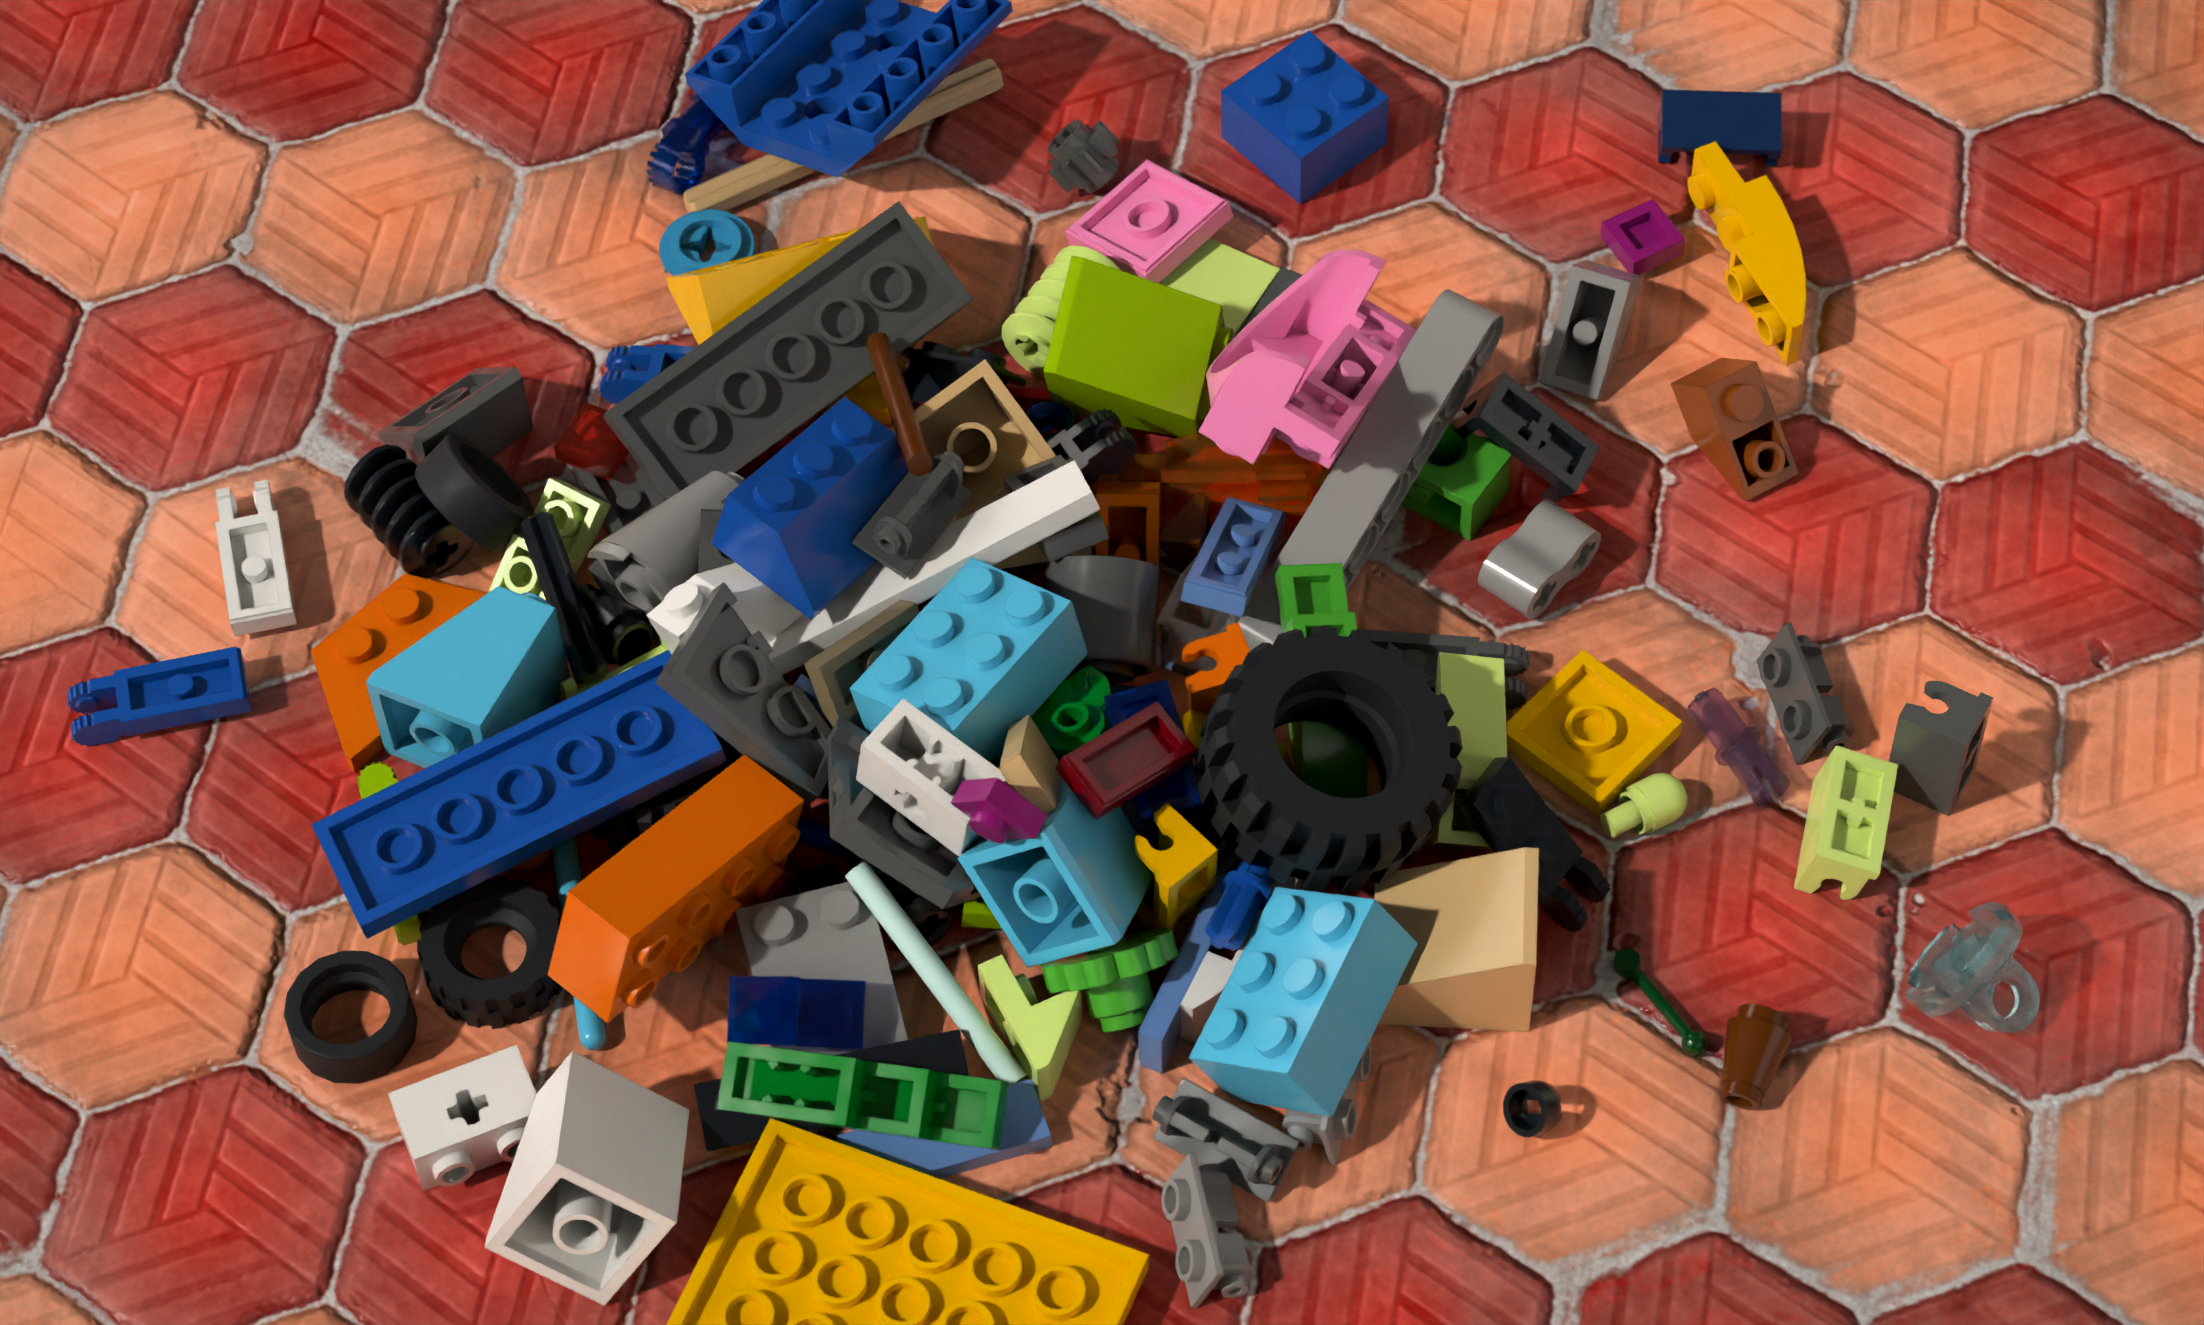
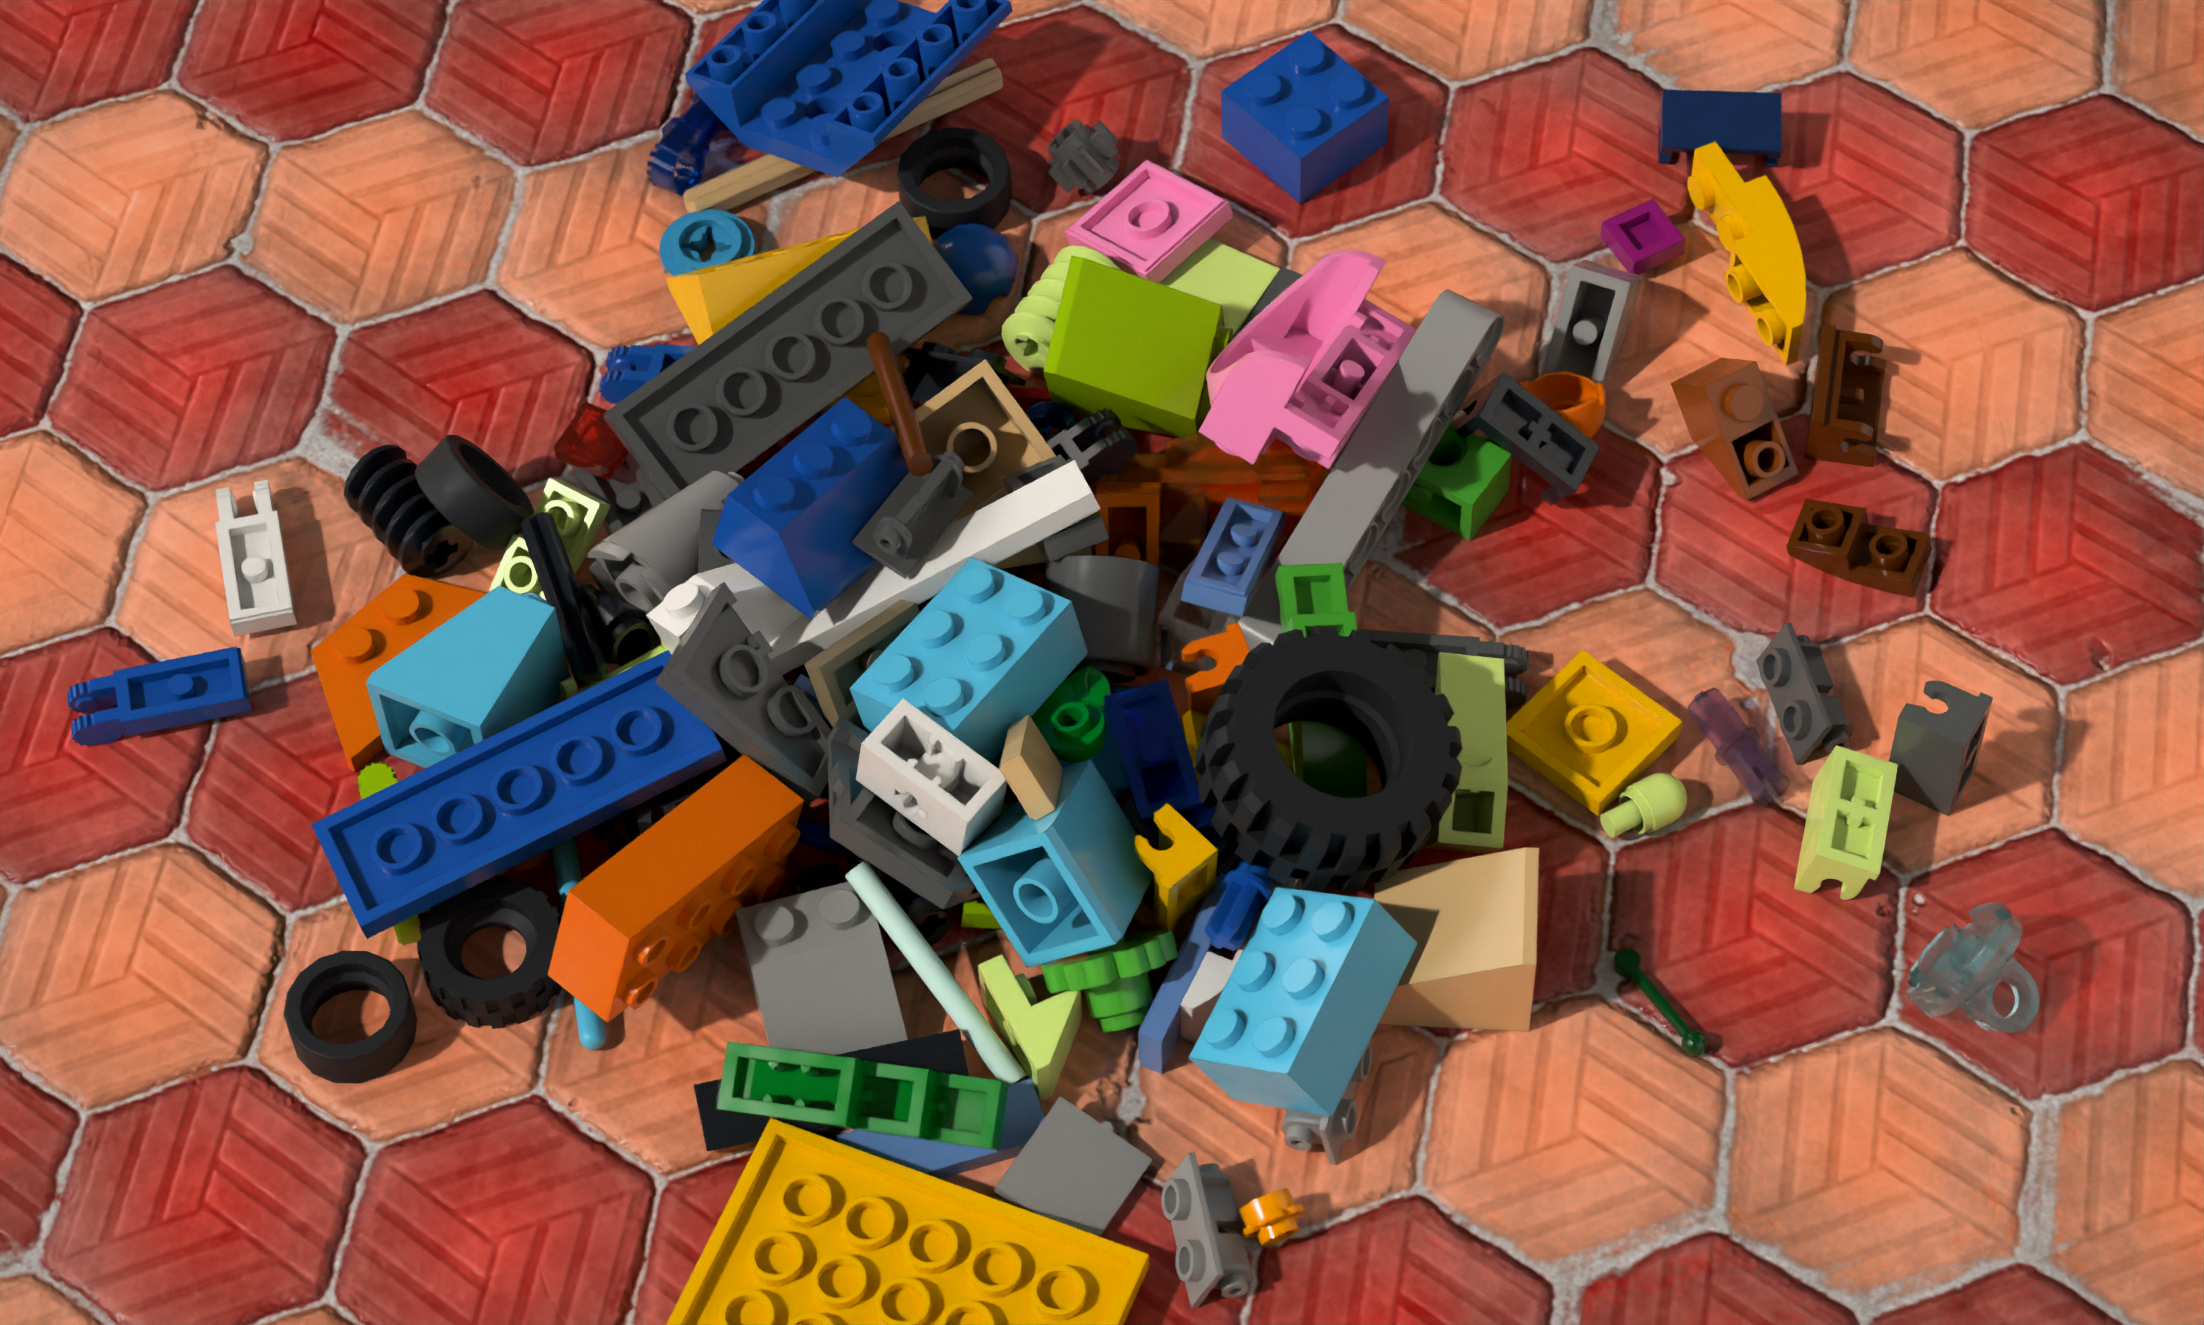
(439, 1108): white brick -> none
(481, 407): dark grey slope -> none
(591, 1180): white slope -> none
(796, 1012): clear blue slope -> none
(955, 149): none -> black tyre
(980, 261): none -> blue hair
(997, 810): magenta plate -> none
(1073, 1170): none -> light grey piece
(1126, 760): dark red tile -> none
(1225, 1135): dark grey hinge -> none
(1271, 1217): none -> light orange plate
(1514, 817): black hinge -> none
(1527, 1122): black hinge -> none
(1539, 559): light grey axle -> none
(1573, 398): none -> orange hair
(1752, 1054): reddish brown cone -> none
(1846, 398): none -> reddish brown hinge
(1848, 547): none -> reddish brown slope

